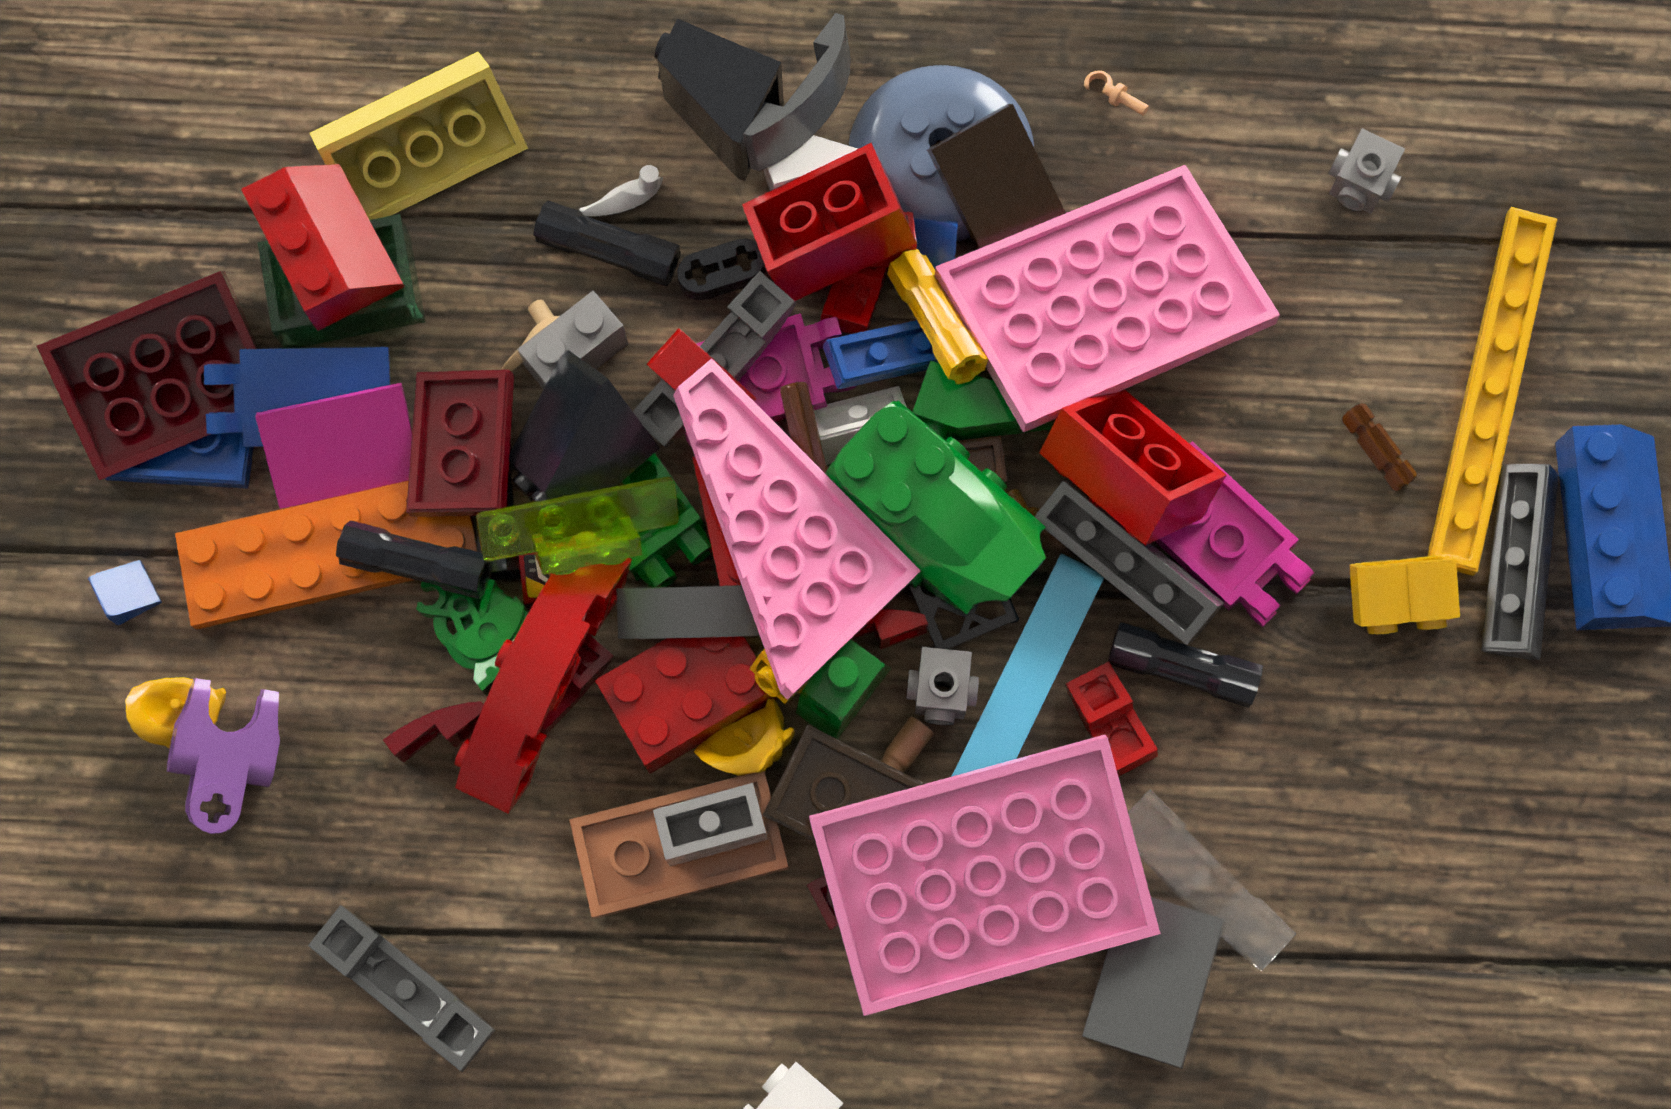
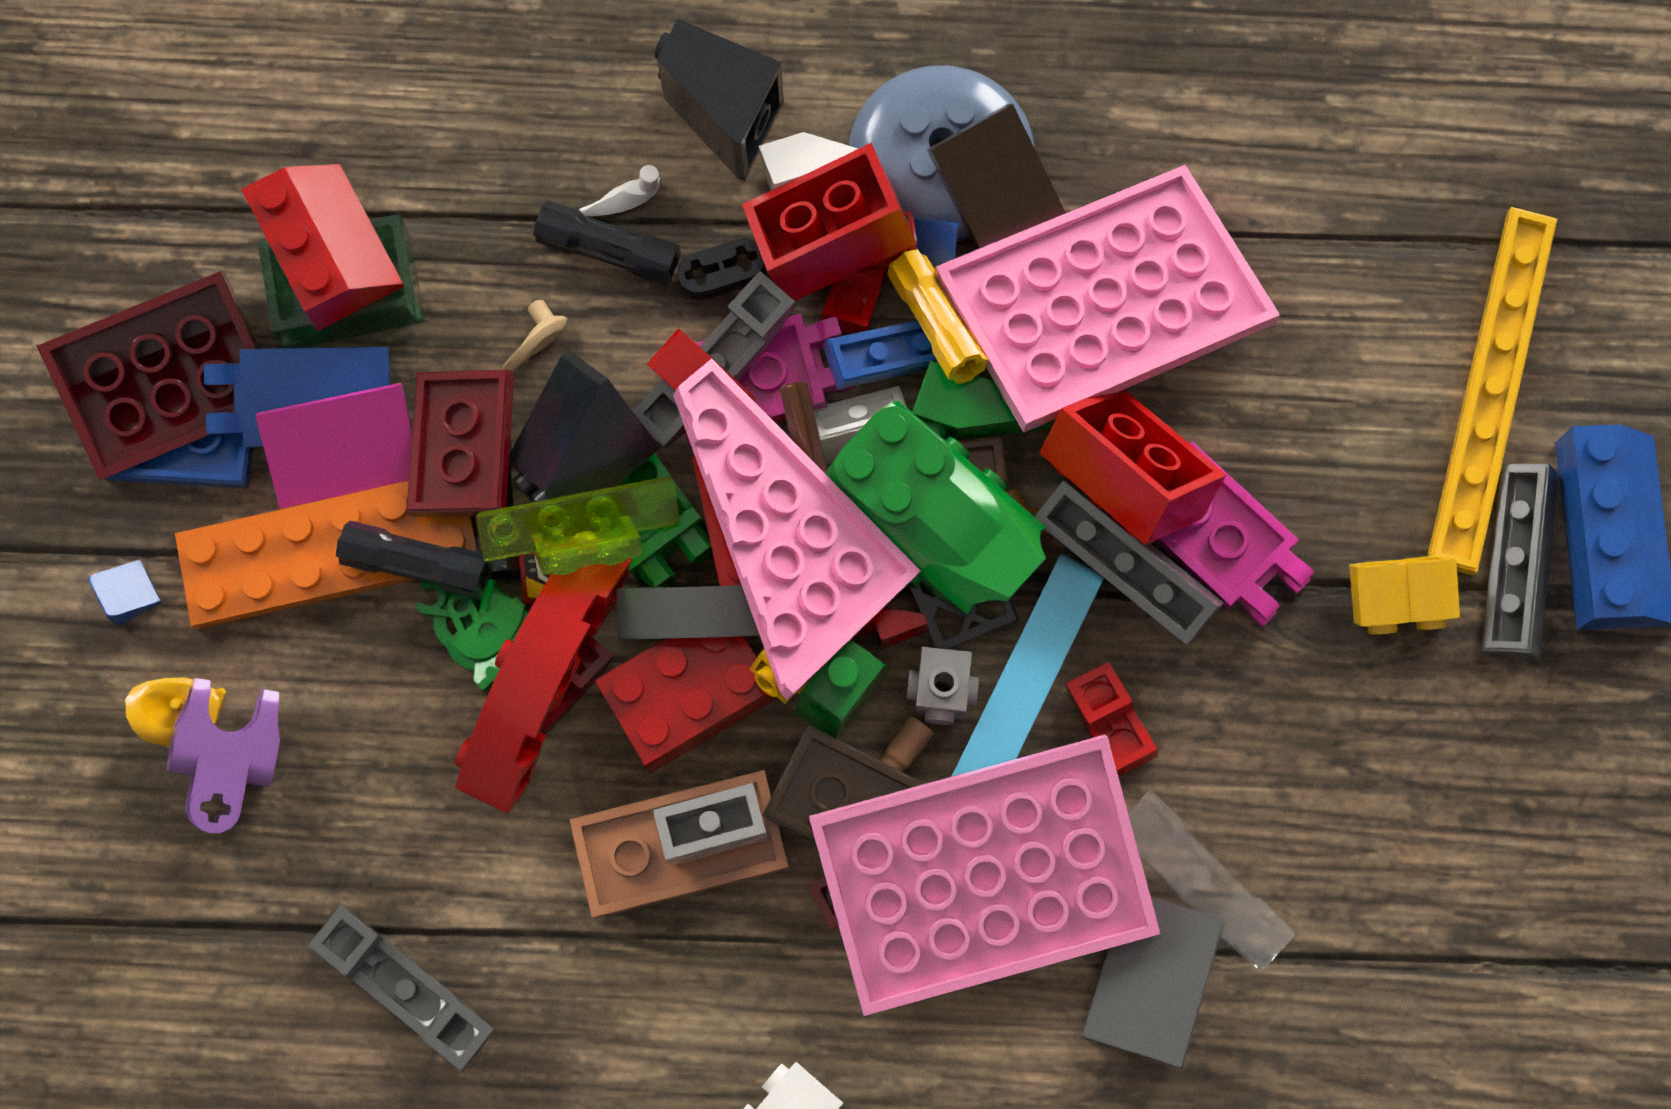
(422, 137): light yellow slope -> none
(453, 722): dark red slope -> none
(584, 329): light grey brick -> none
(749, 743): yellow hat -> none
(782, 130): dark grey slope -> none
(1117, 94): light nougat hand -> none
(1219, 675): black axle -> none
(1366, 172): light grey brick -> none
(1379, 446): reddish brown axle -> none

